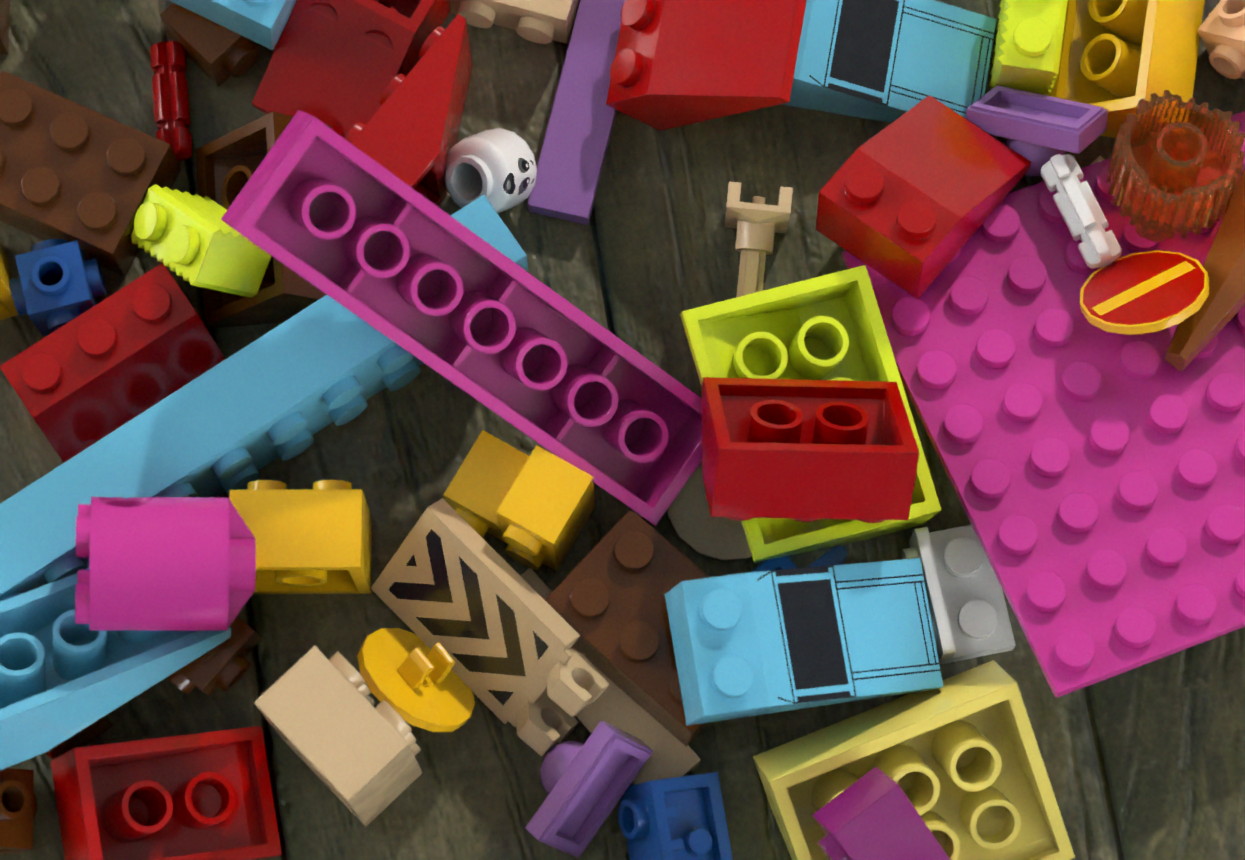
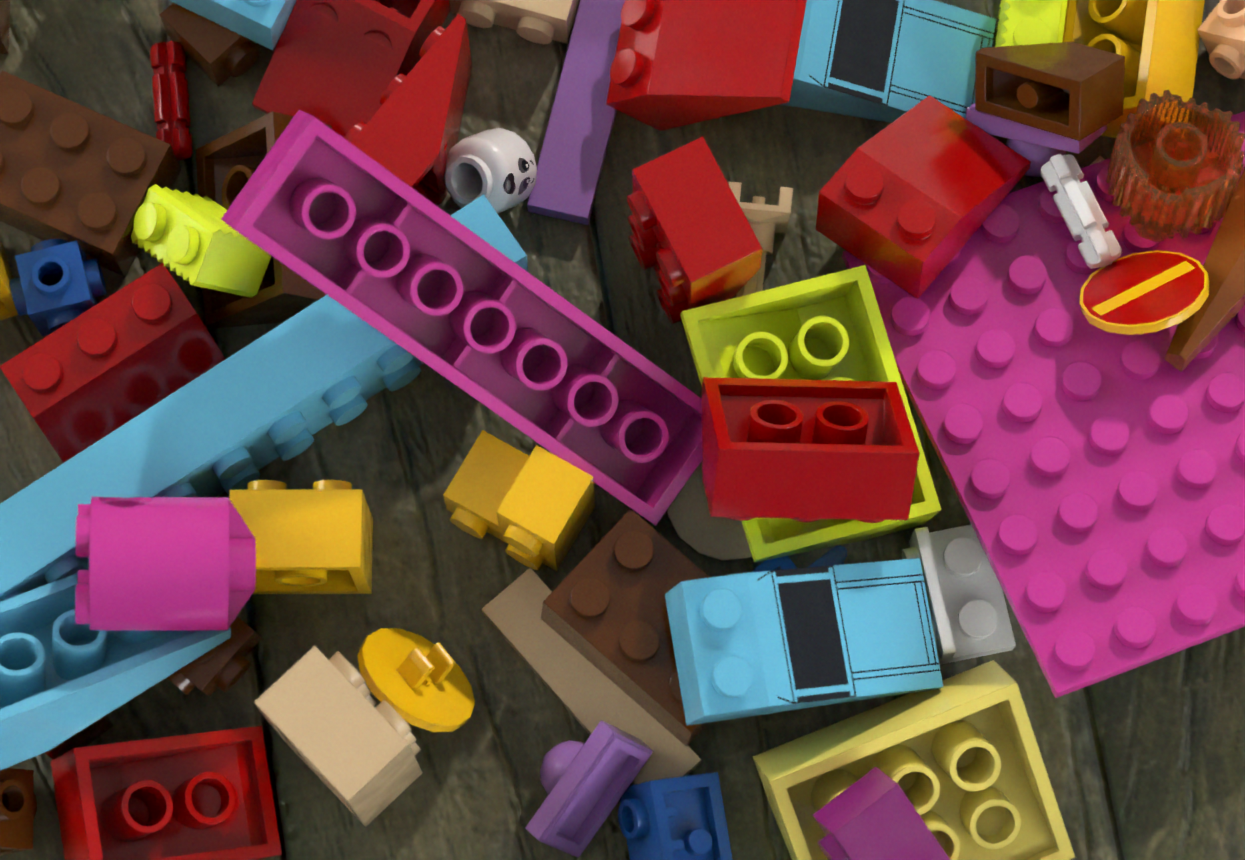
(492, 625): tan tile -> none
(690, 230): none -> red slope
(1051, 86): none -> reddish brown slope

